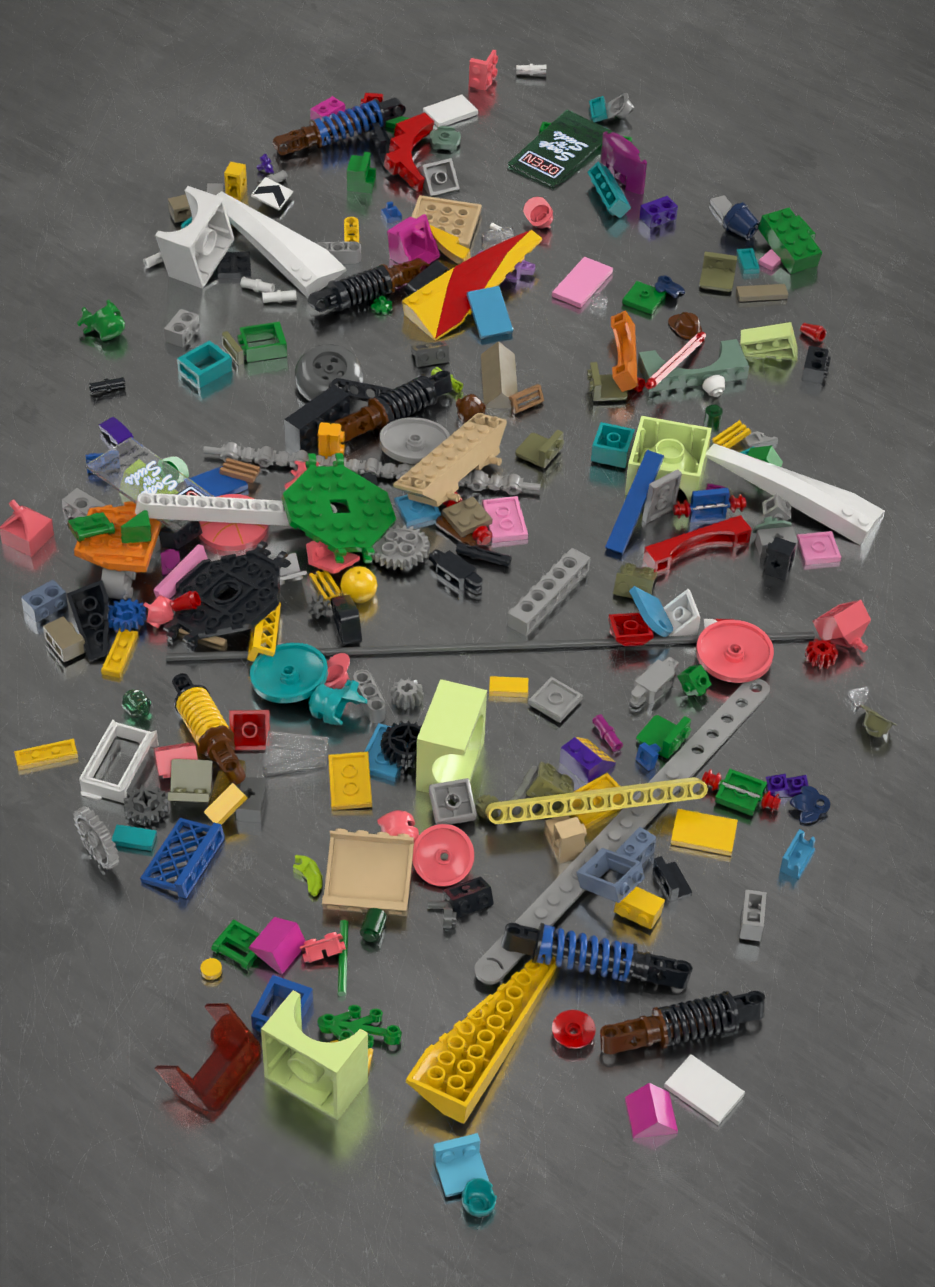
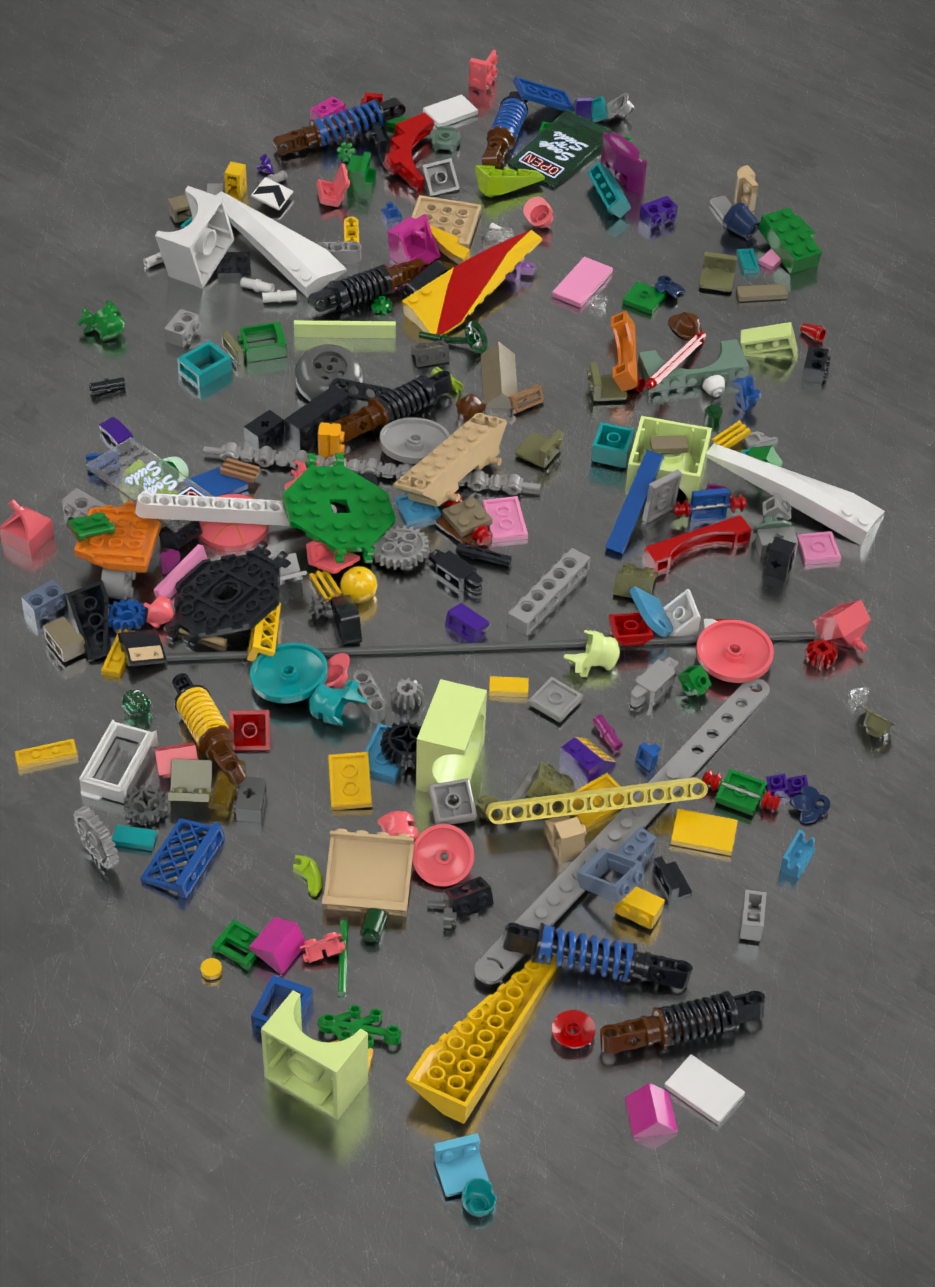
(137, 529): green slope -> none
(142, 647): none -> black slope
(186, 601): red cone -> none
(224, 1069): clear red windscreen -> none
(226, 804): yellow tile -> none
(264, 429): none -> black brick
(293, 752): clear wedge -> none
(334, 192): none -> coral bracket
(345, 151): none -> green plant
(345, 329): none -> yellowish green tile
(466, 623): none -> dark purple hinge
(472, 338): none -> dark green dish
(489, 312): dark azure tile -> none
(498, 182): none -> lime wedge
(505, 129): none -> piece
(530, 69): white pin -> none
(543, 94): none -> blue tile
(583, 107): none -> dark purple slope
(599, 652): none -> yellowish green piece
(665, 734): green bracket -> none
(669, 444): none -> dark tan tile
(746, 187): none -> tan brick
(747, 393): none -> blue hips

